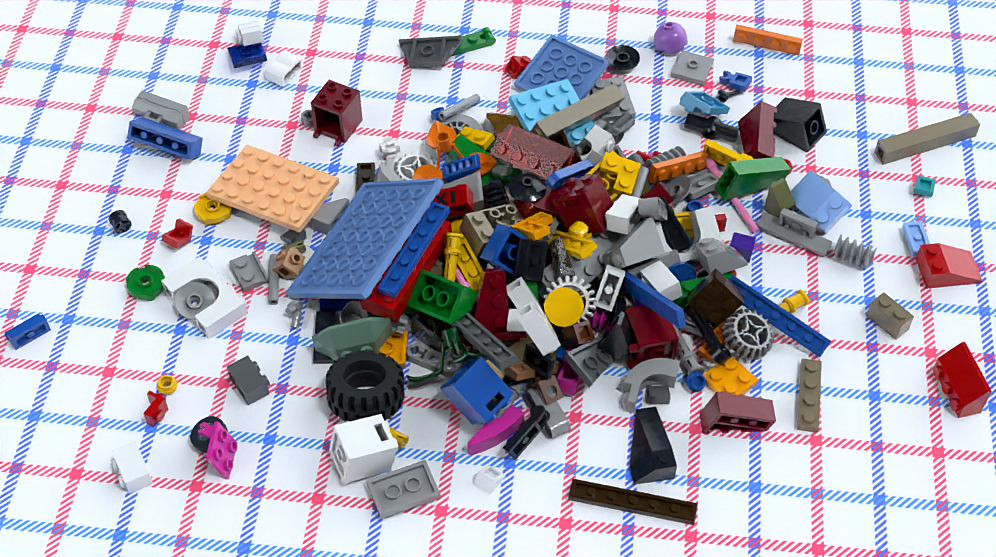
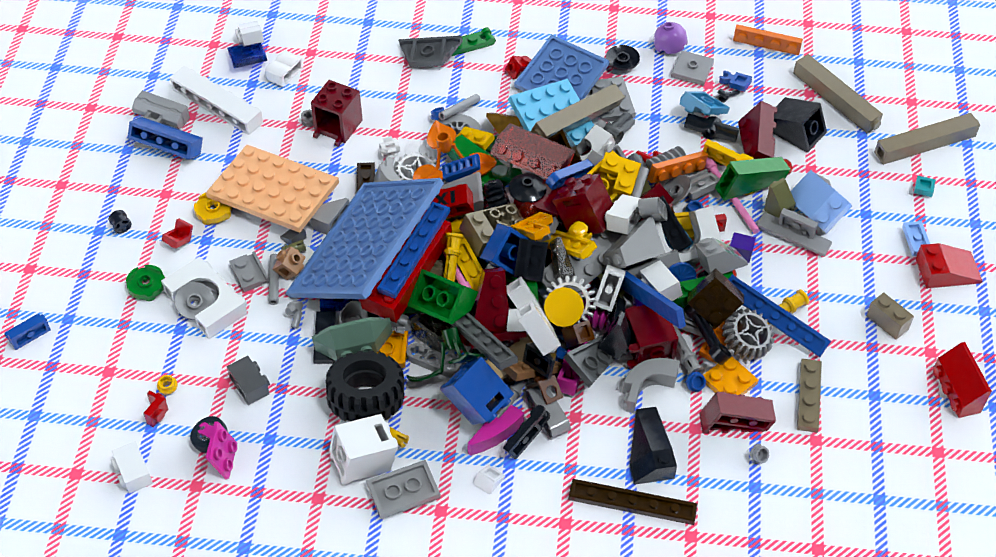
(216, 100): none -> white brick
(659, 394): dark grey slope -> none
(759, 454): none -> light grey plate
(838, 93): none -> dark tan brick
(854, 252): light grey piece -> none

